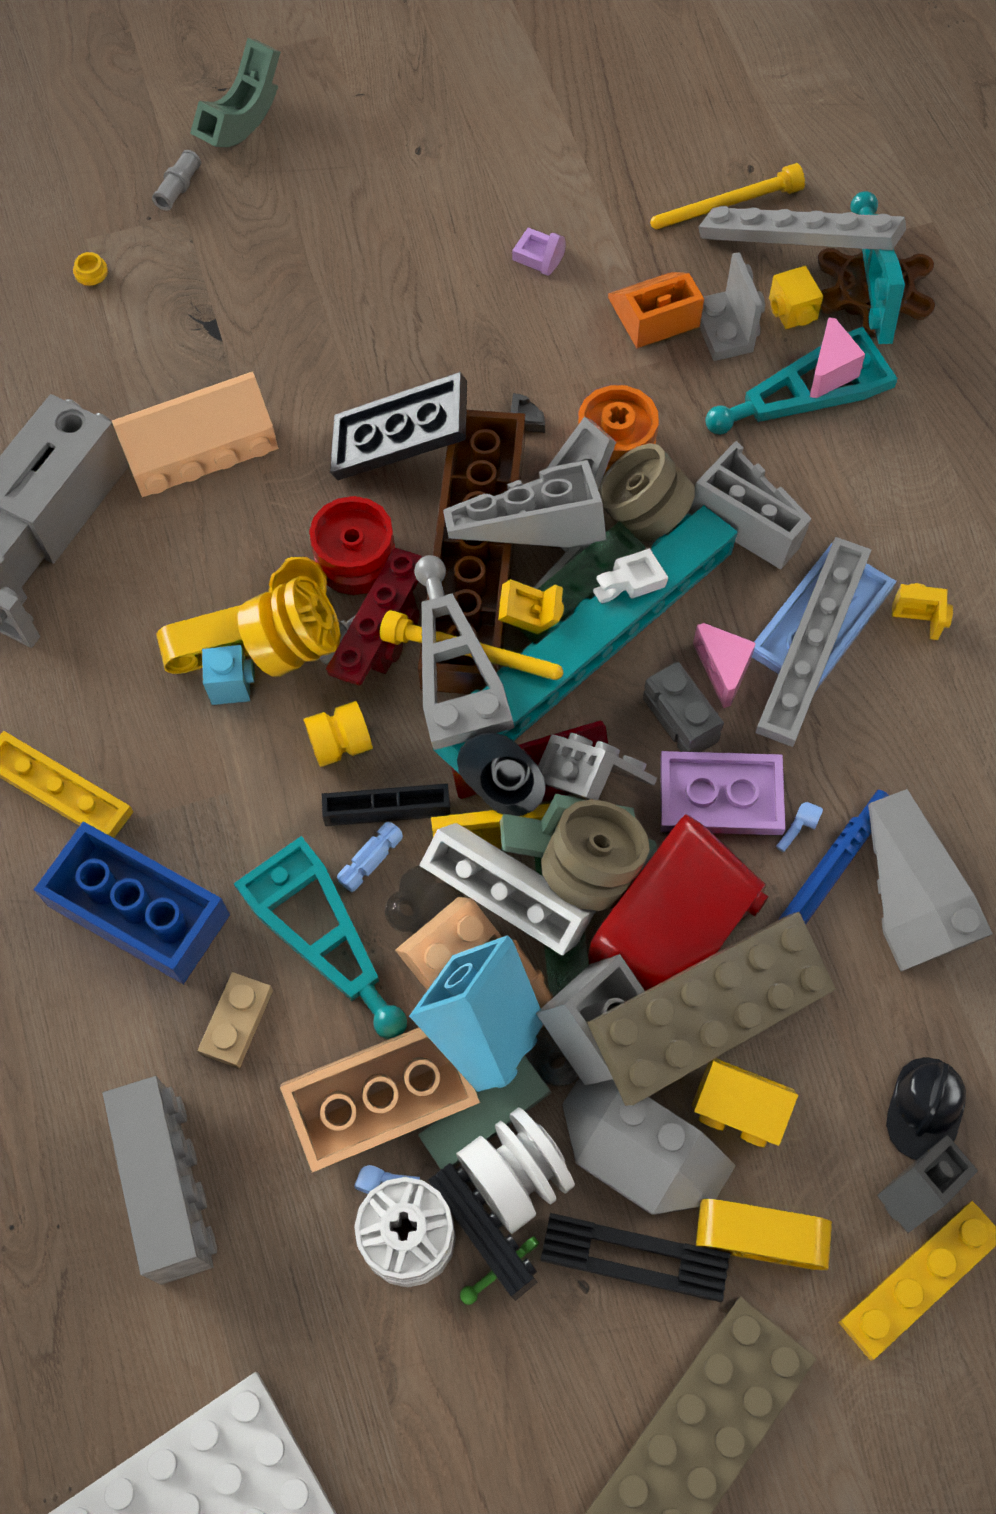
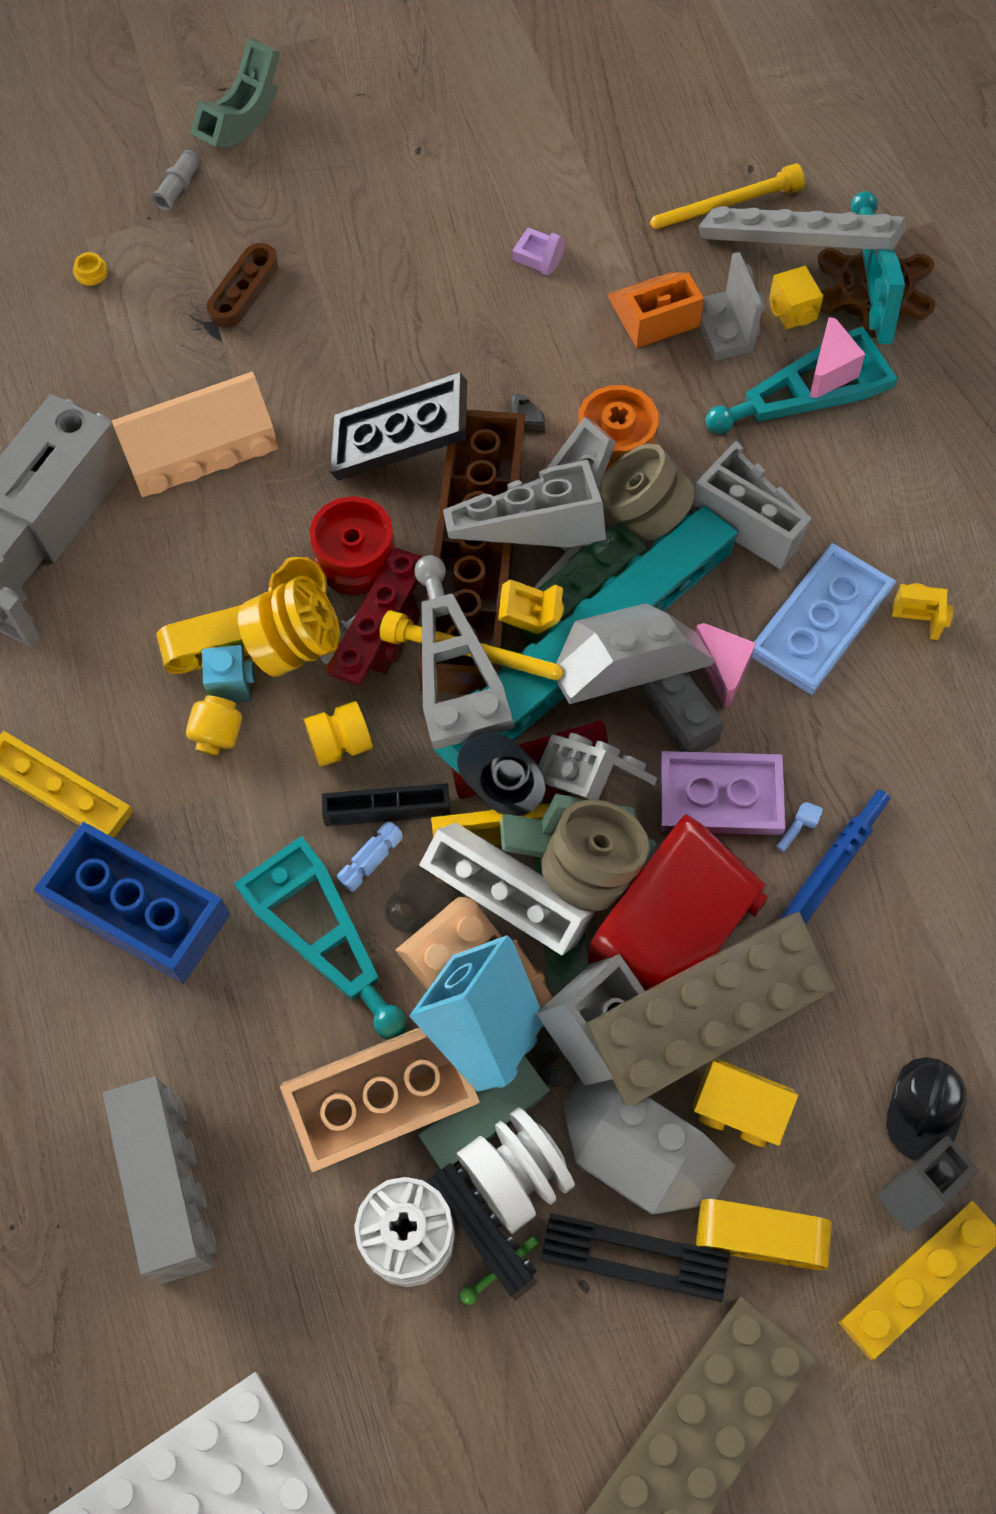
(214, 725): none -> yellow head
(229, 300): none -> reddish brown plate
(235, 1020): tan plate -> none
(372, 1176): light blue hand -> none
(627, 651): none -> light grey wedge
(635, 573): white plate -> none
(813, 642): light grey plate -> none
(921, 889): light grey wedge -> none

